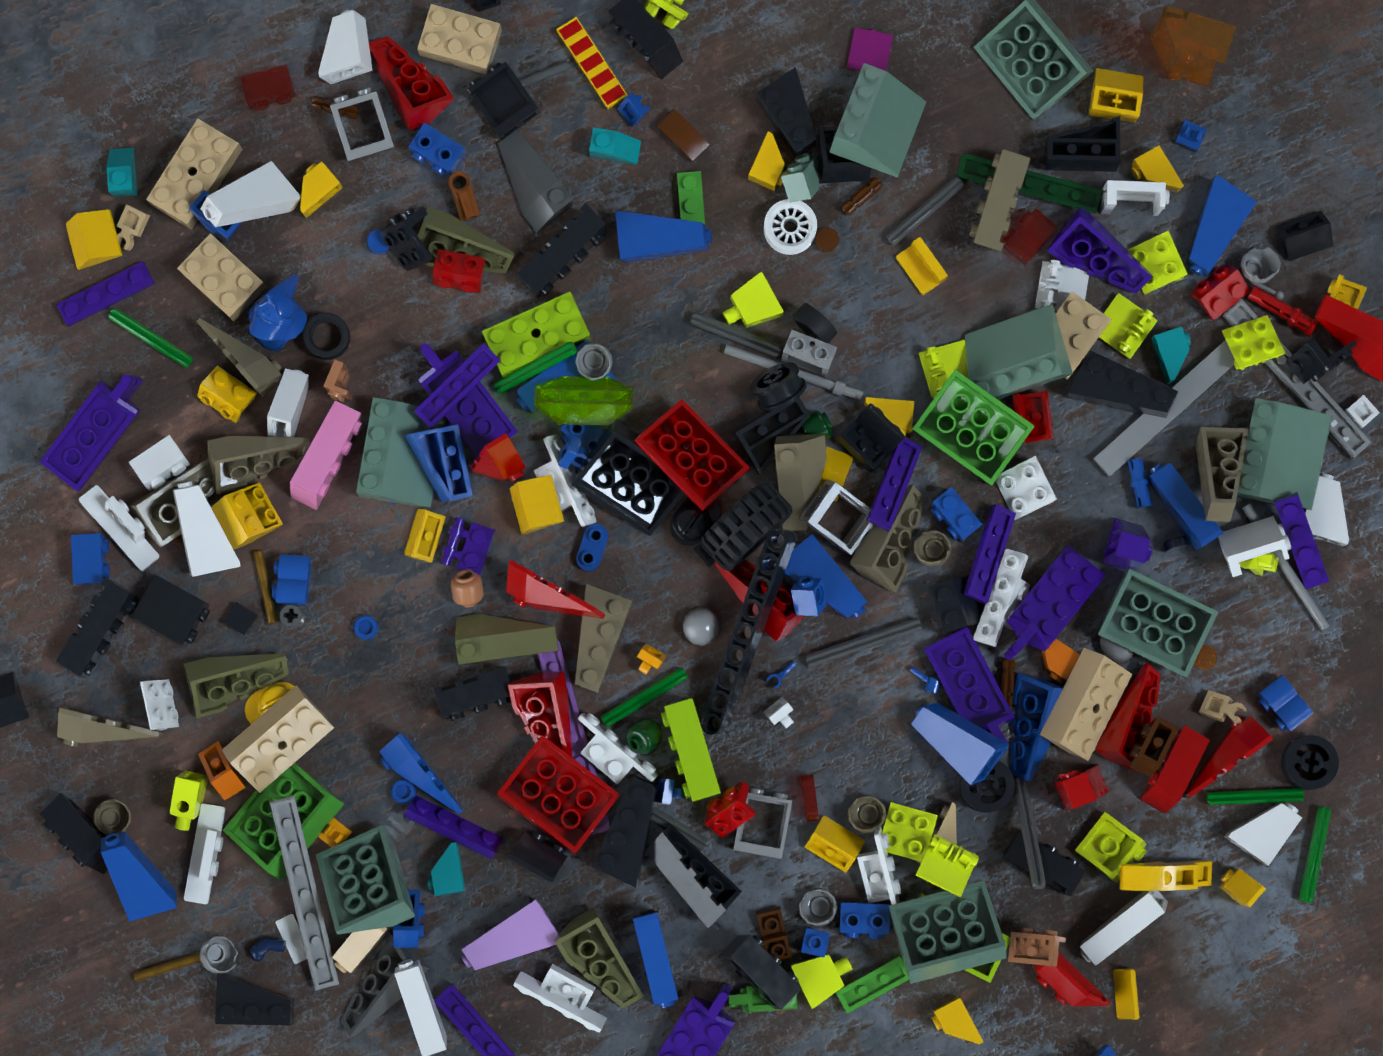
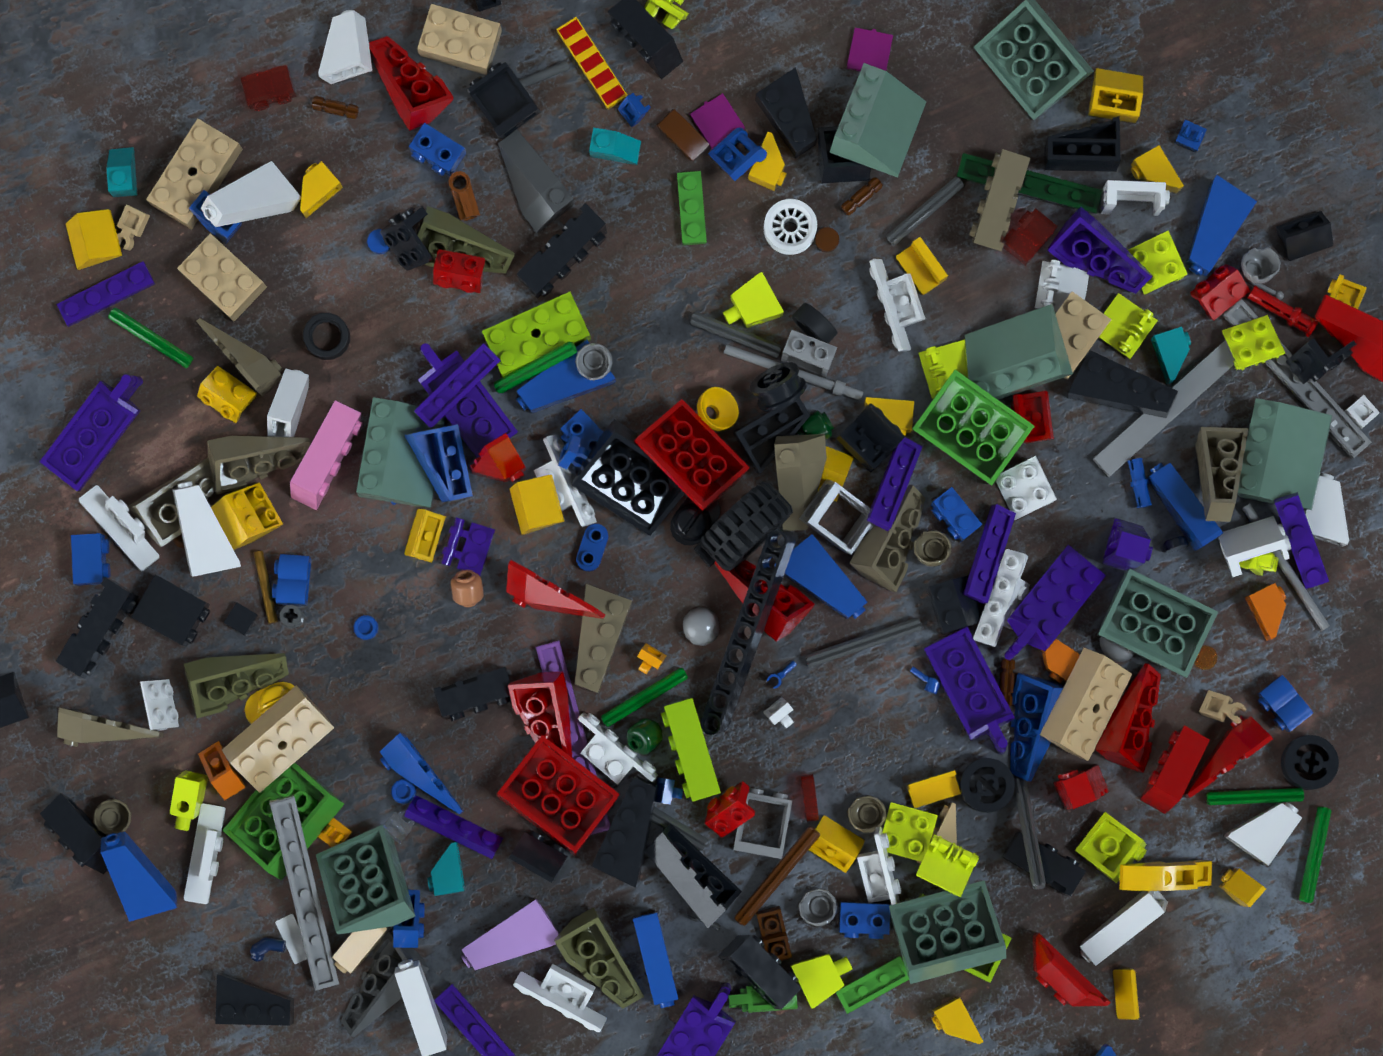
(159, 463): white brick -> none
(167, 967): pearl gold bar -> none
(218, 954): light grey hair -> none
(277, 316): blue helmet -> none
(338, 378): nougat bracket -> none
(368, 148): light grey window -> none
(493, 638): olive wedge -> none
(583, 401): clear neon green wedge -> none
(657, 237): blue slope -> none
(716, 120): none -> magenta piece
(724, 406): none -> yellow piece
(731, 159): none -> blue plate
(777, 875): none -> reddish brown axle
(802, 178): sand green slope -> none
(809, 596): blue brick -> none
(814, 942): blue bracket -> none
(899, 301): none -> white bracket
(933, 789): none -> yellow panel
(959, 741): slope -> none
(1035, 948): nougat bracket -> none
(1153, 746): reddish brown brick -> none
(1190, 44): clear orange windscreen -> none
(1268, 609): none -> orange slope

